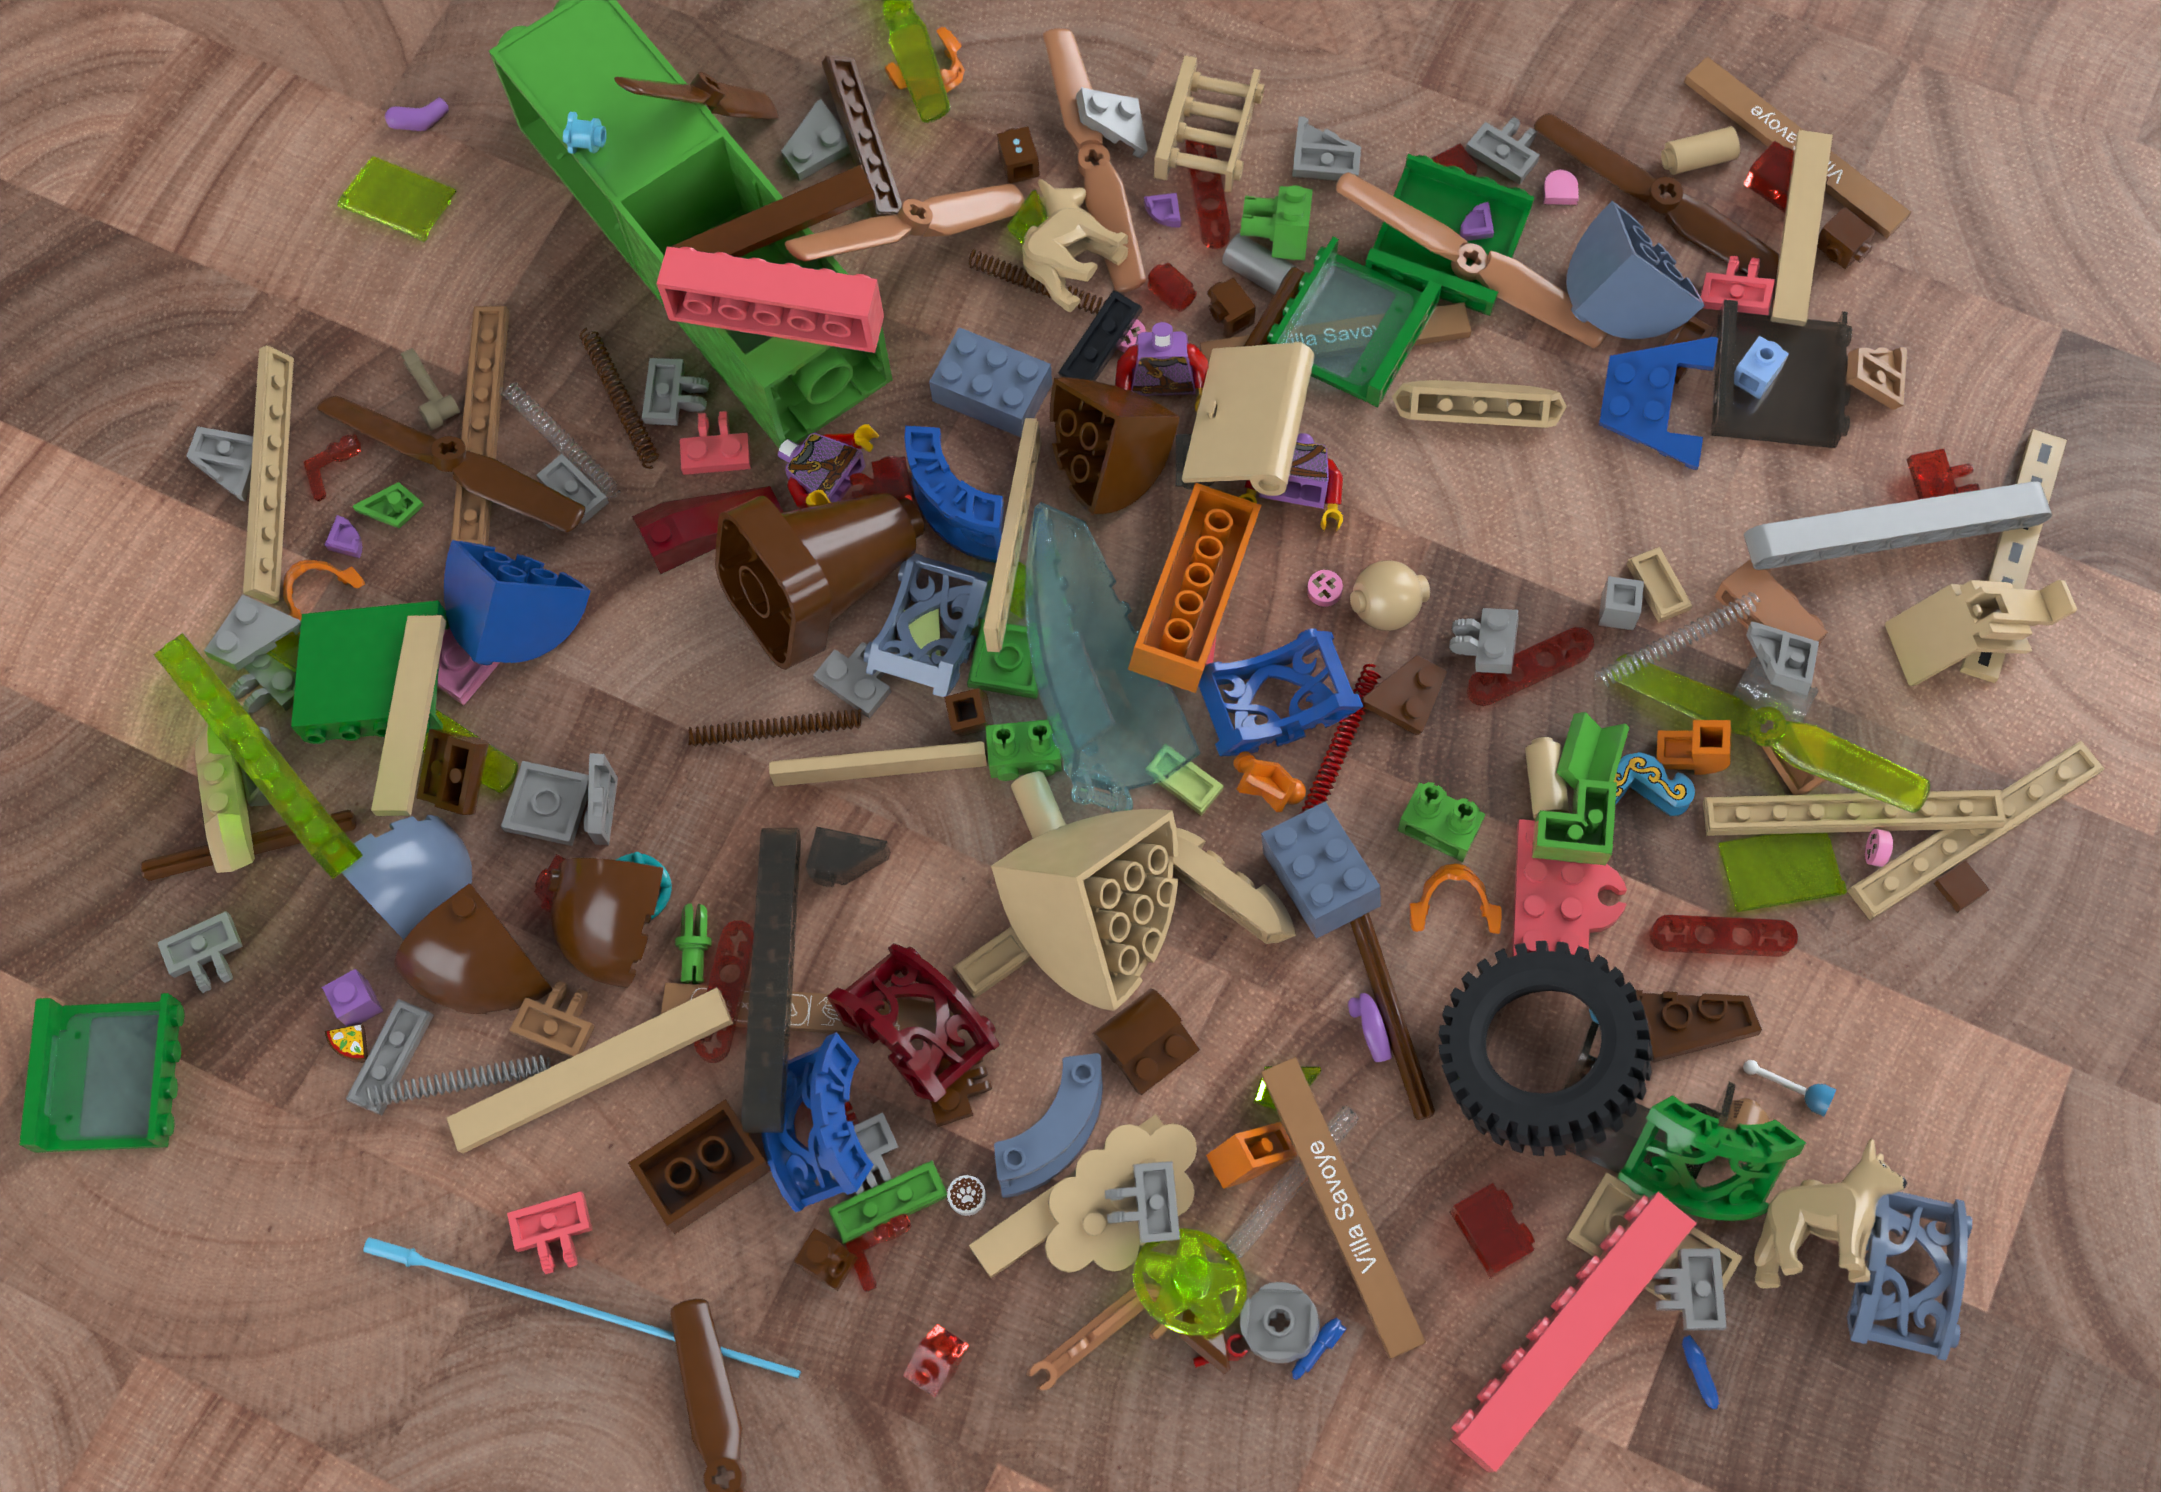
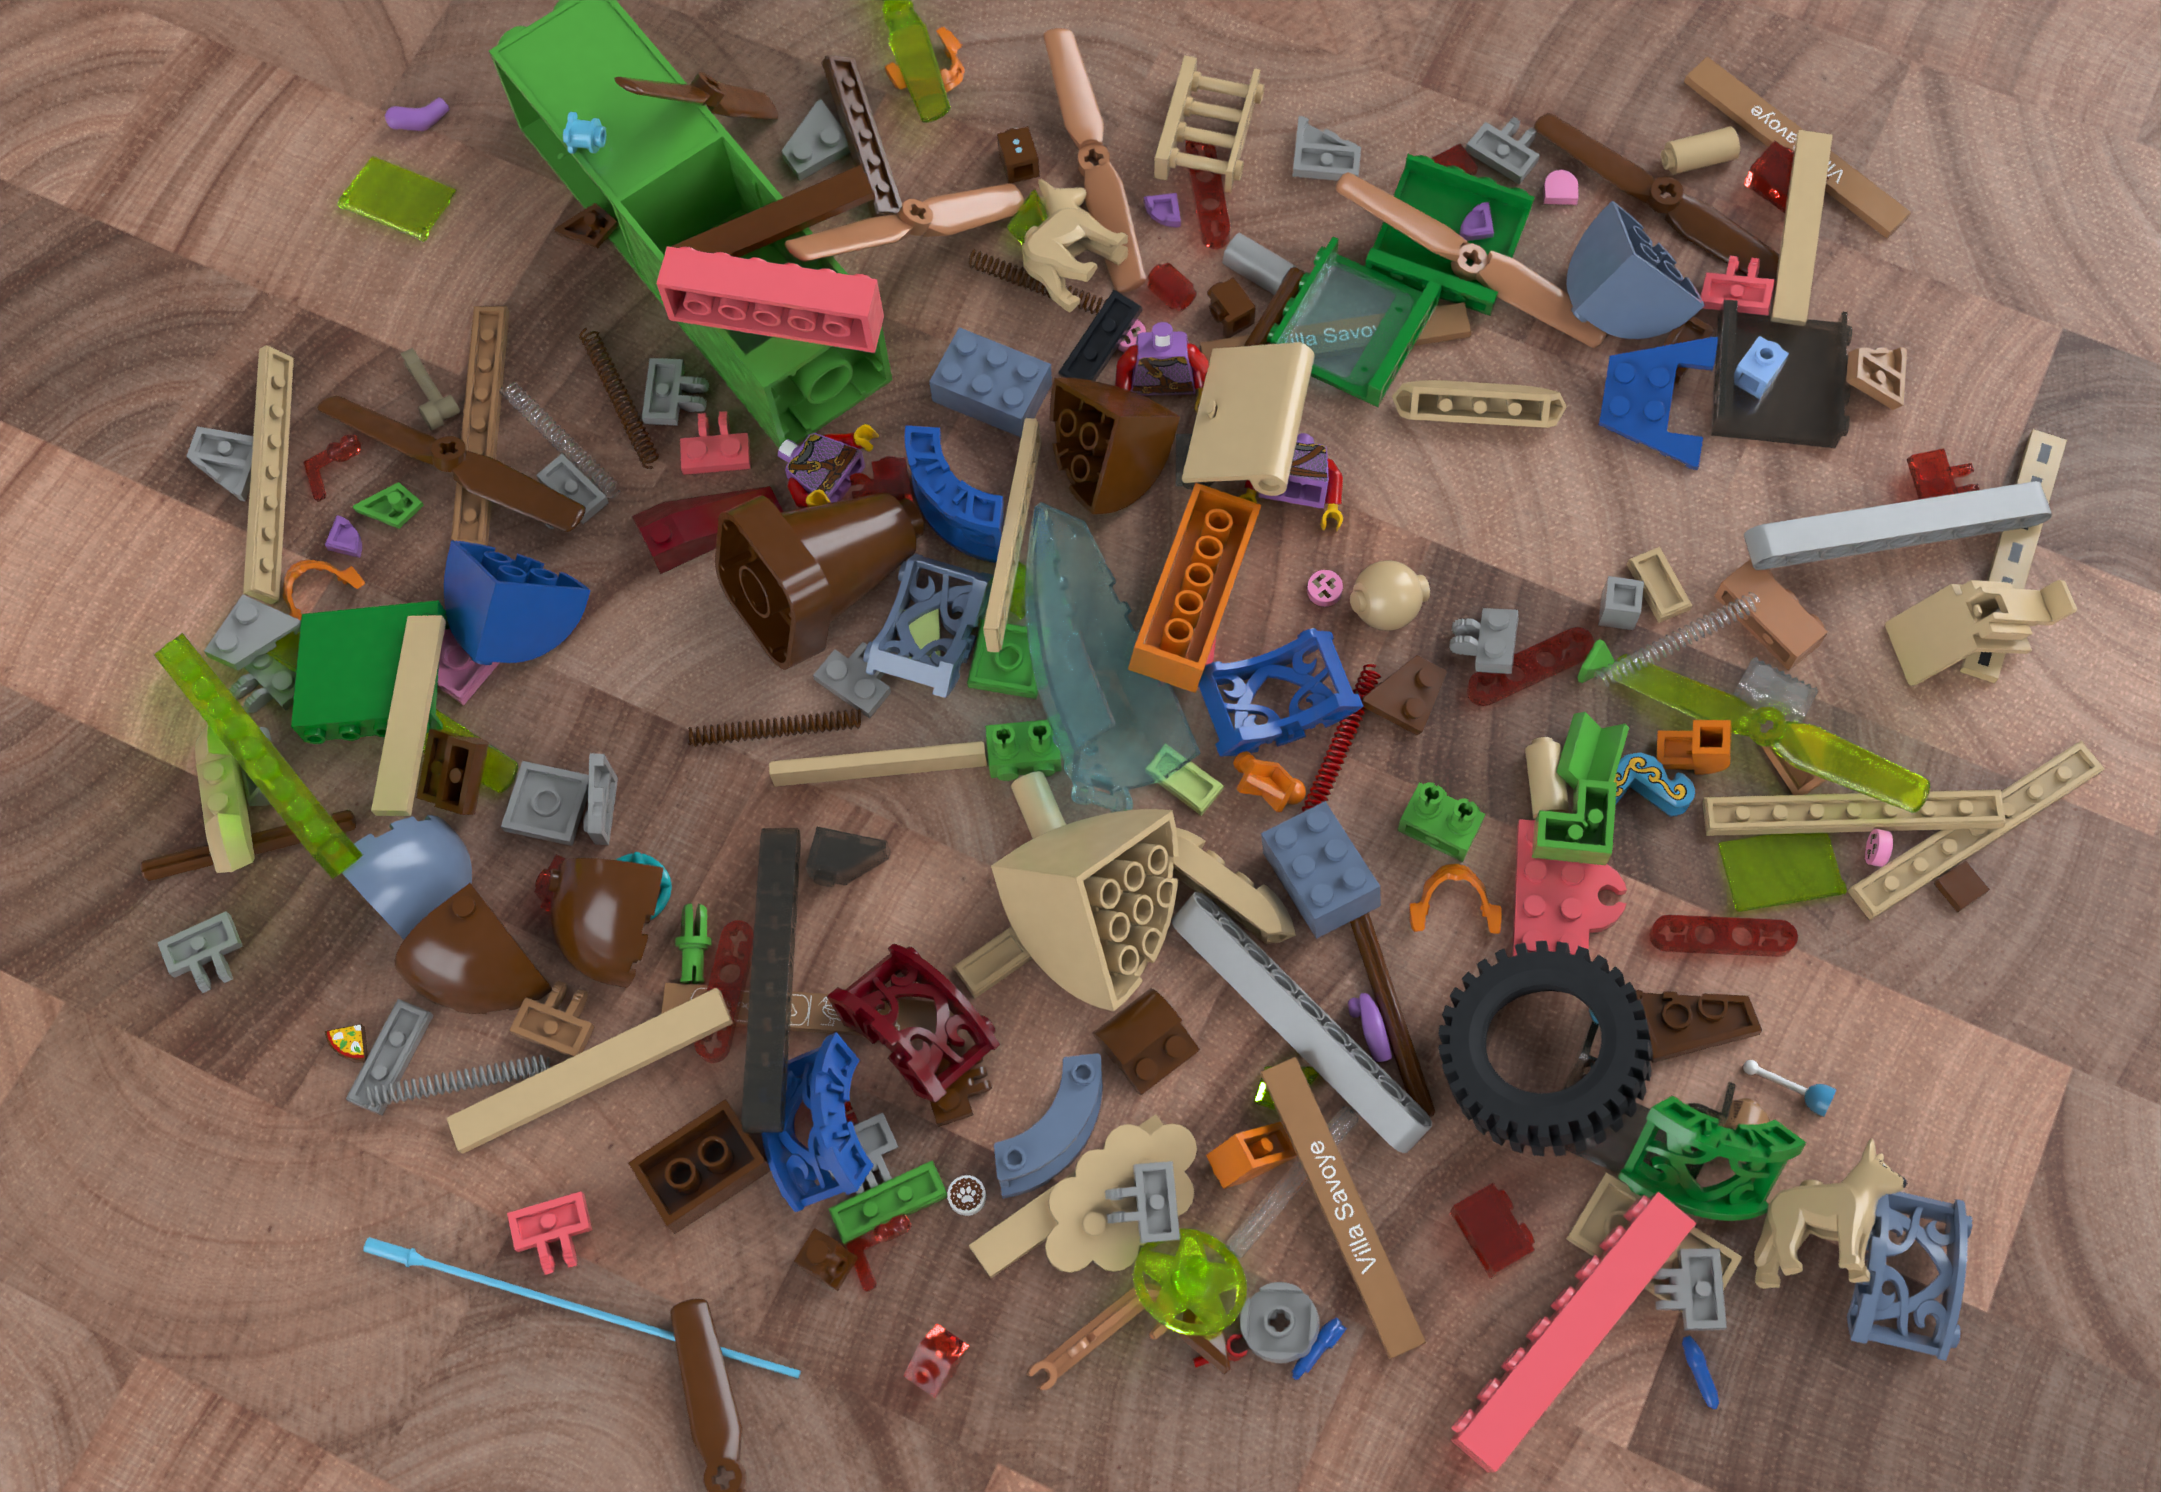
(101, 1076): panel -> none
(352, 998): medium lavender brick -> none
(589, 226): none -> reddish brown piece
(968, 712): reddish brown brick -> none
(1113, 117): wing -> none
(1280, 219): bright green brick -> none
(1302, 1022): none -> light grey beam
(1596, 659): none -> bright green slope
(1784, 656): light grey wing -> none
(1845, 238): reddish brown brick -> none

